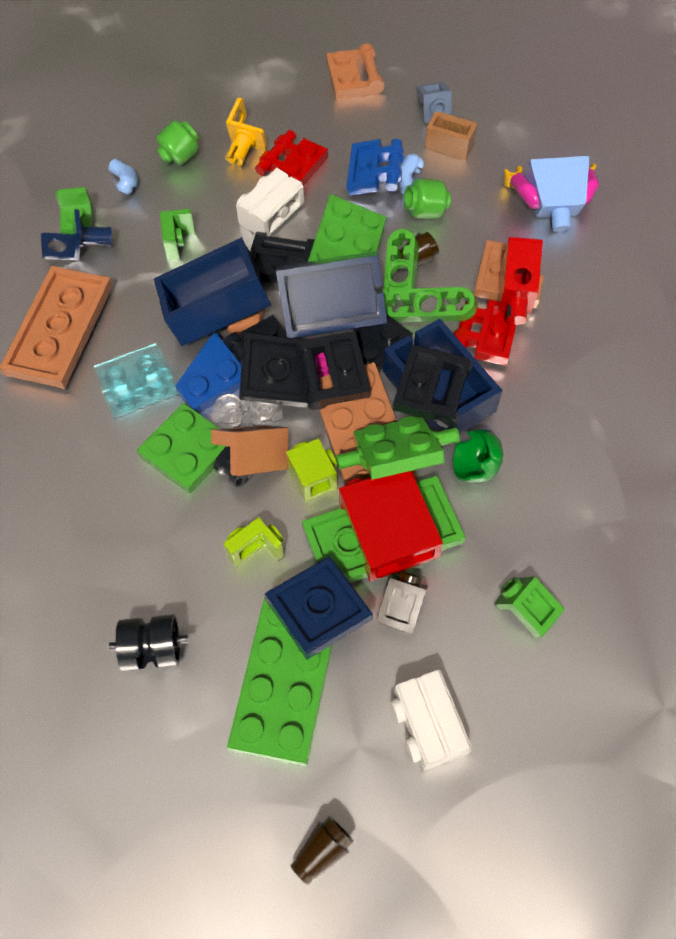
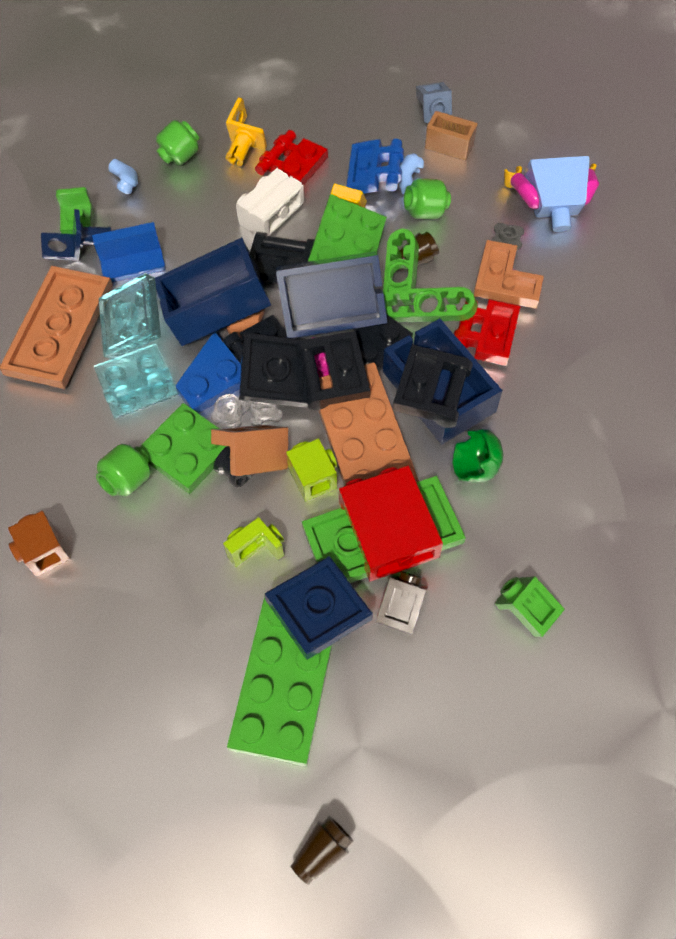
(37, 543): none -> dark orange brick
(123, 470): none -> bright green head
(129, 252): none -> blue panel
(129, 317): none -> clear light blue plate
(144, 642): black wheel -> none
(174, 226): bright green bracket -> none
(345, 73): nougat plate -> none
(349, 194): none -> yellow tile
(397, 447): bright green plate -> none
(430, 720): white brick -> none
(508, 234): none -> dark grey plate
(519, 278): red torso -> none

